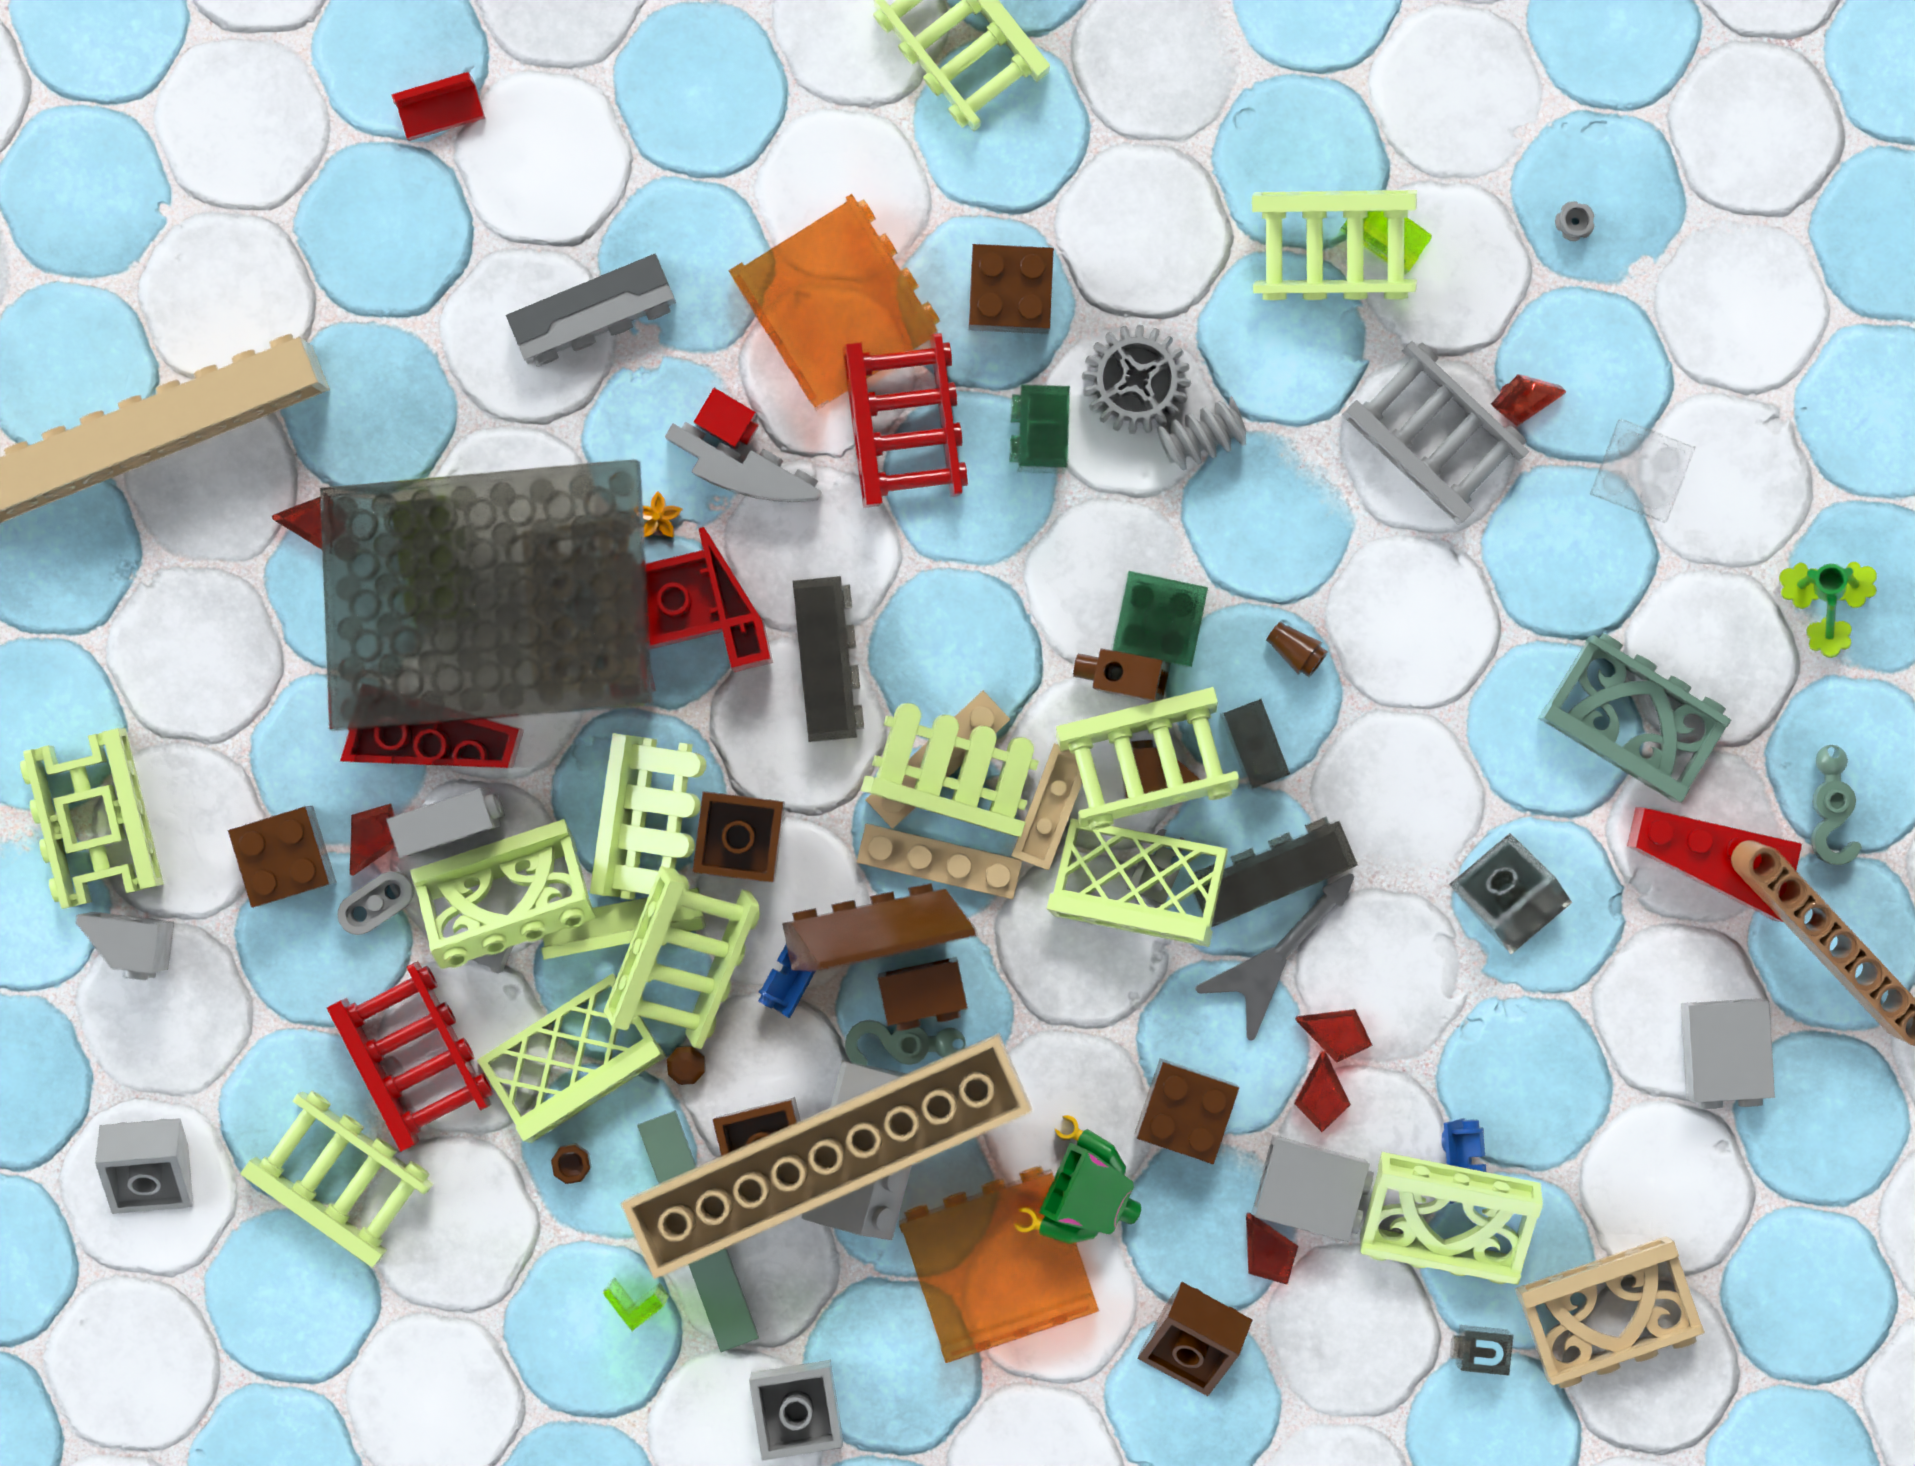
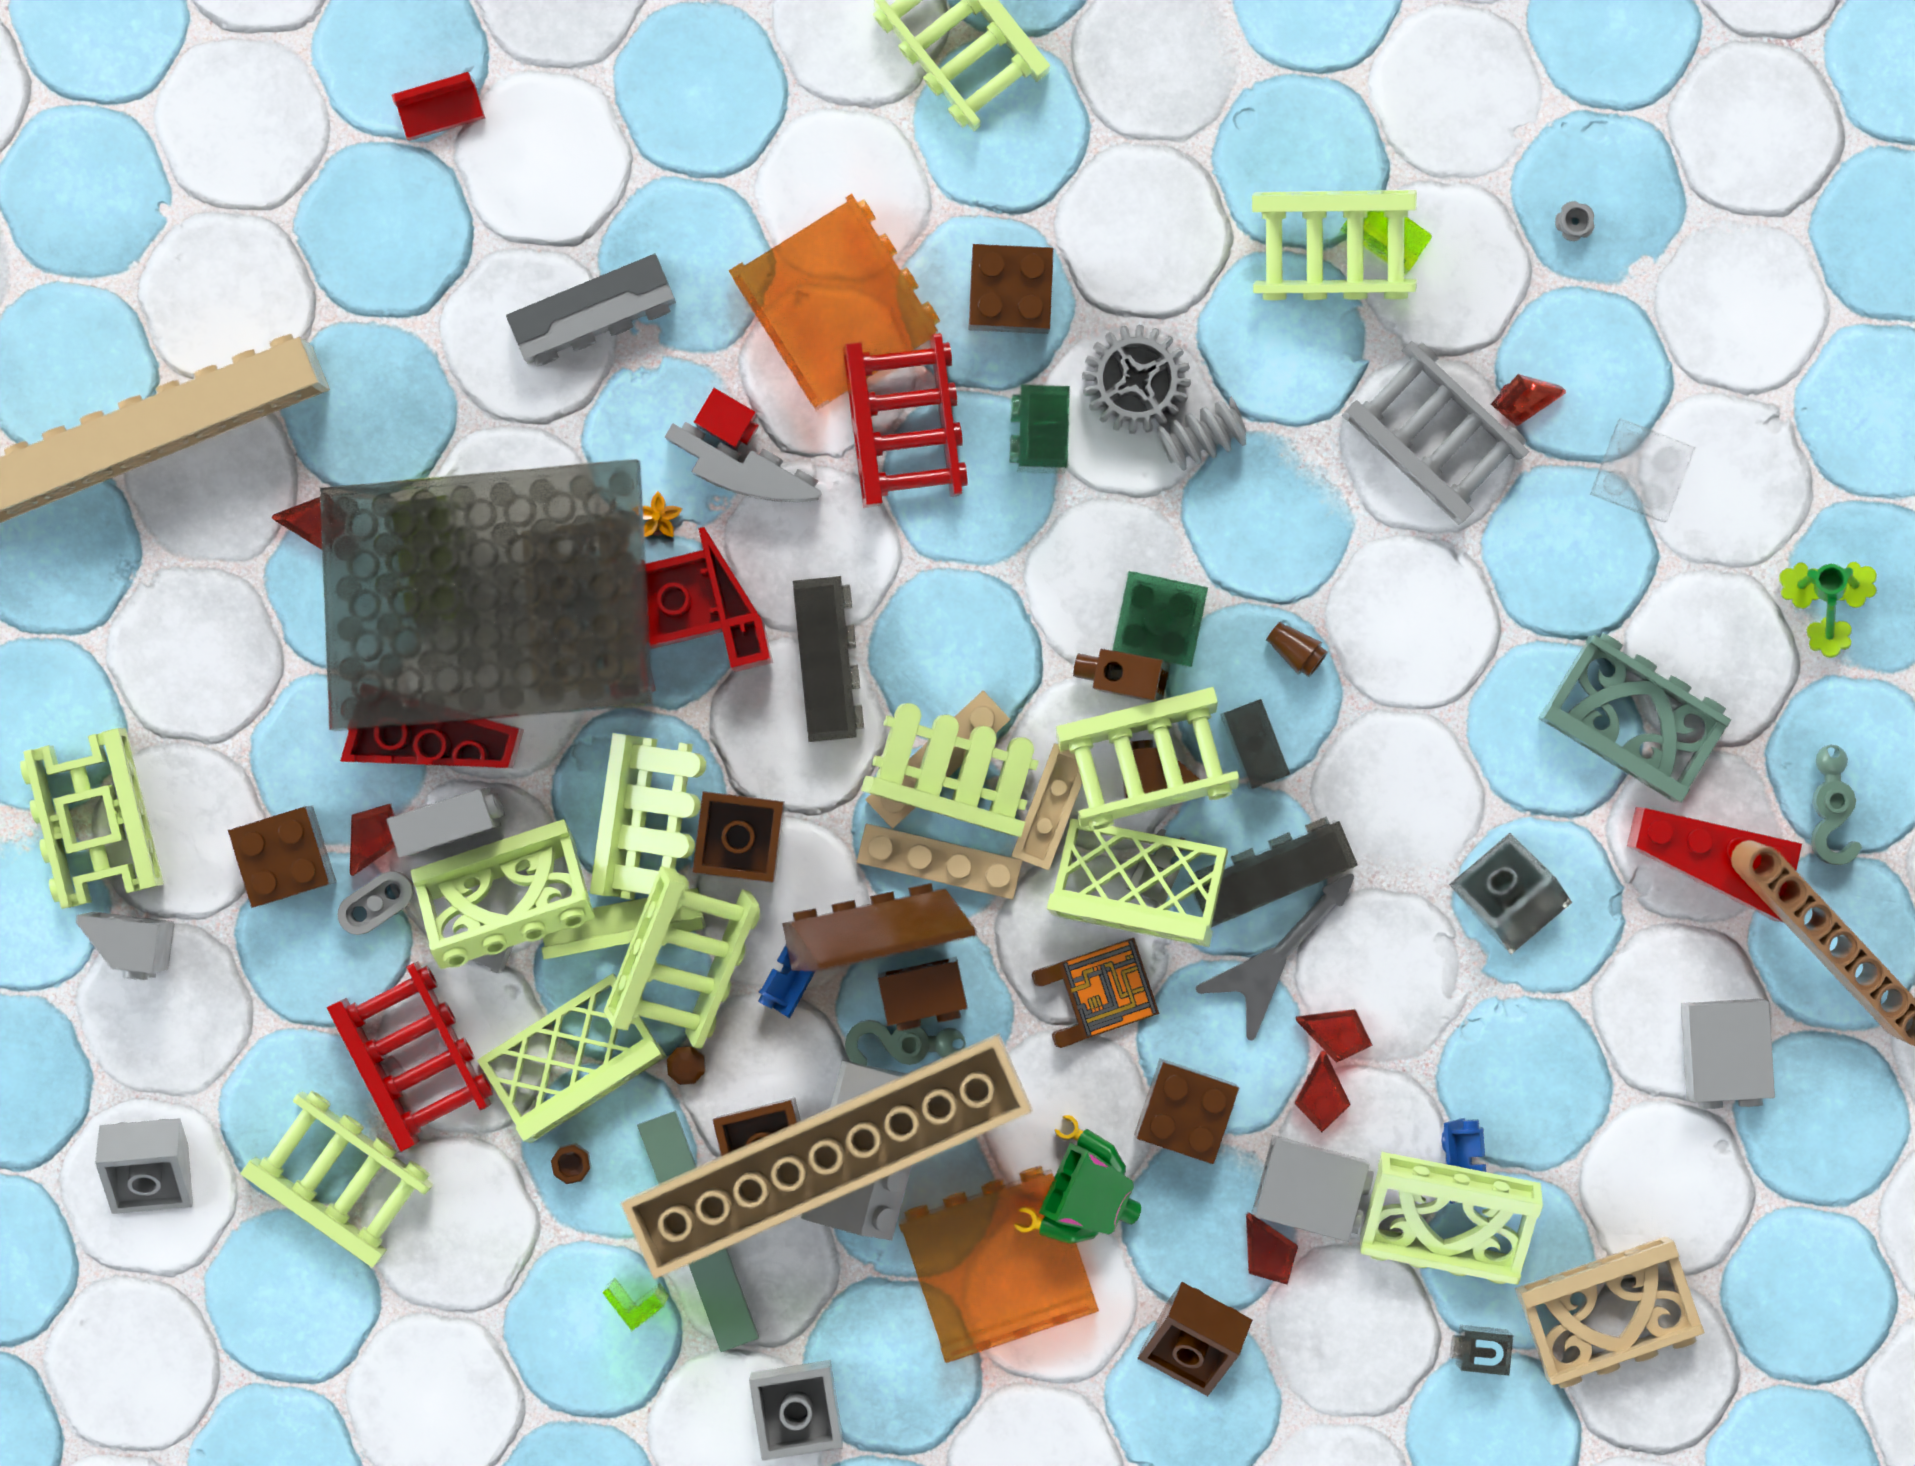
(1104, 988): none -> flag

